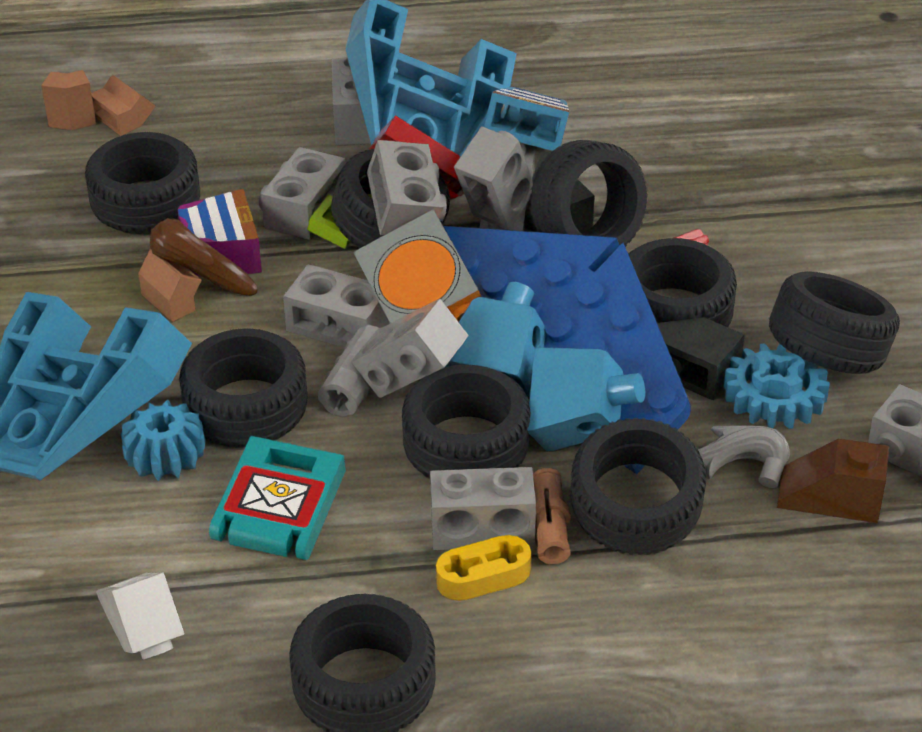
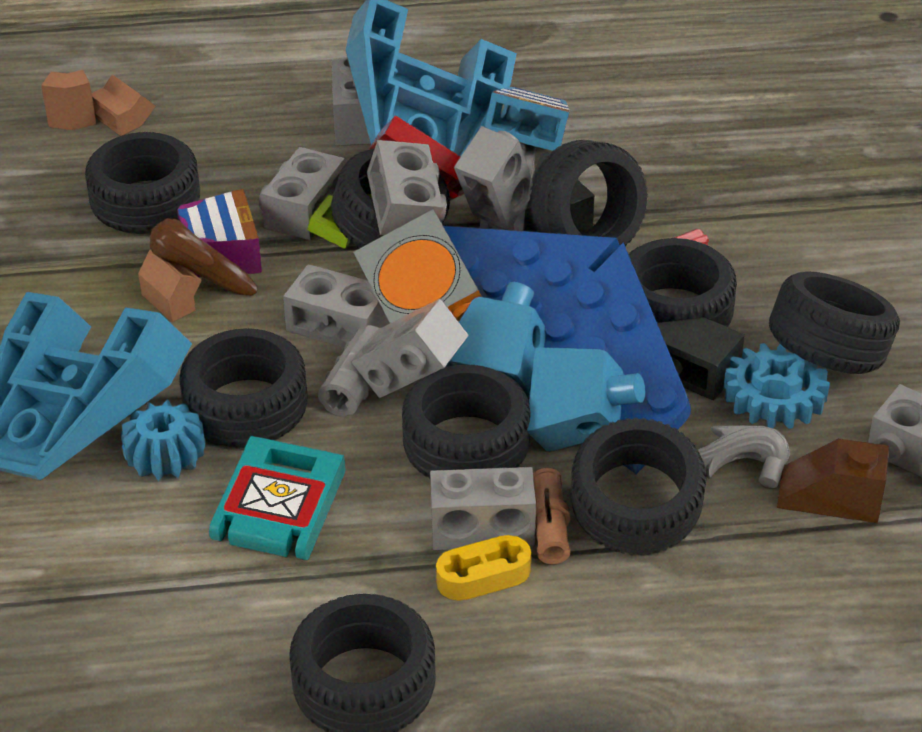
(142, 614): white slope -> none

